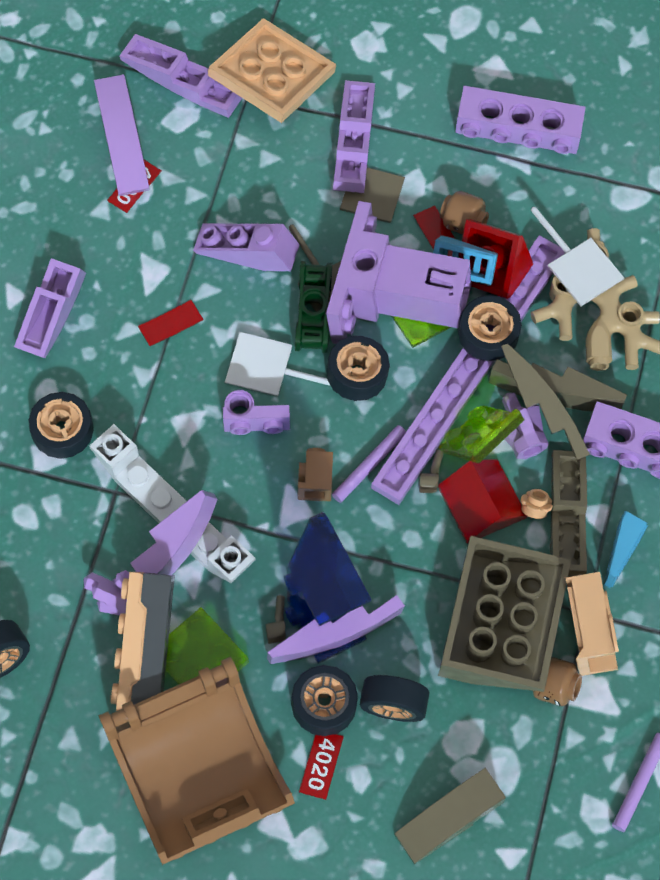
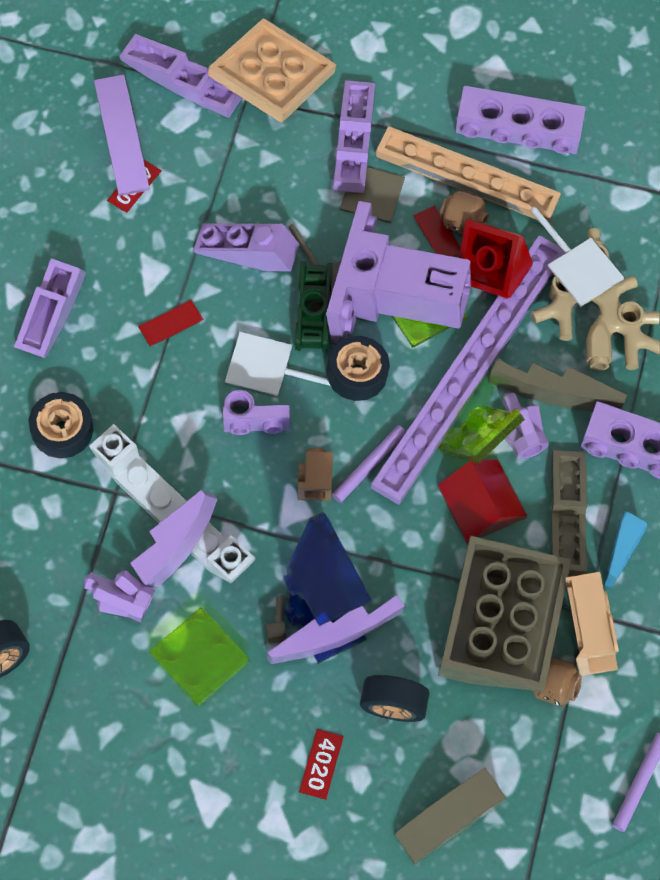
(145, 637): piece -> none
(196, 762): medium nougat hinge -> none
(324, 682): wheel -> none
(429, 481): dark tan hand -> none
(445, 243): medium azure slope -> none
(467, 174): none -> light nougat plate
(475, 335): wheel -> none
(536, 503): light nougat plate -> none
(537, 391): dark tan slope -> none

